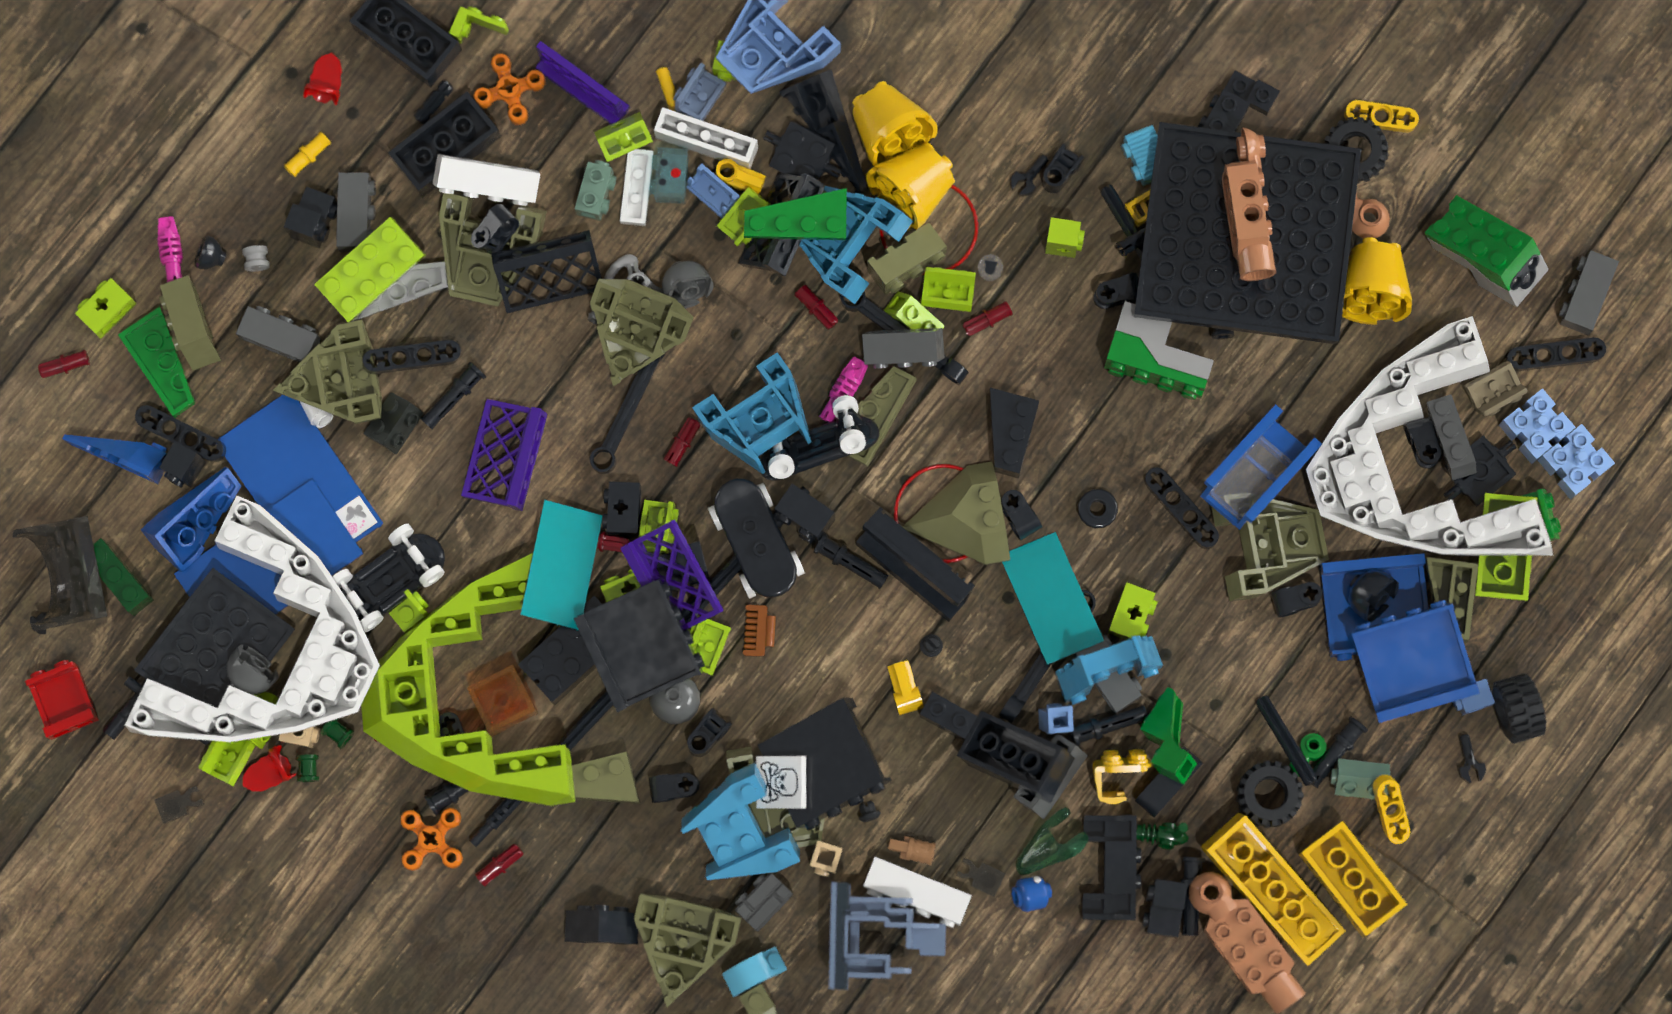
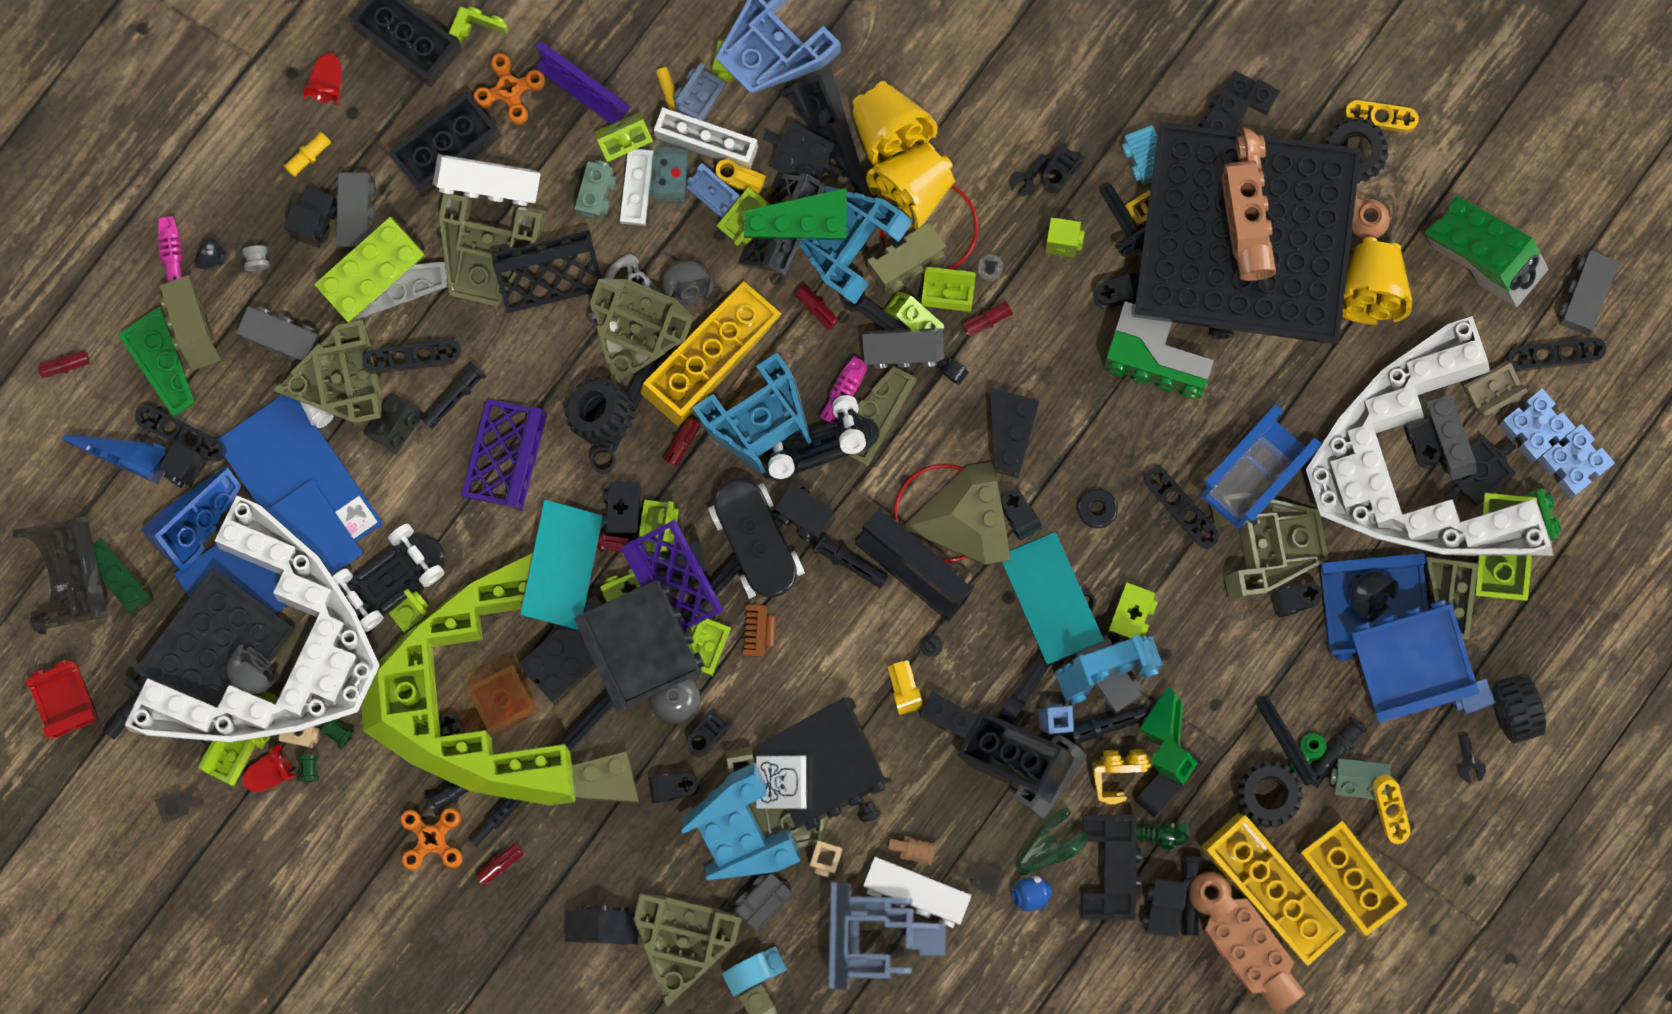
(118, 304): lime brick -> none
(433, 102): black axle -> none
(496, 228): black piece -> none
(584, 405): none -> black tyre
(710, 353): none -> yellow slope

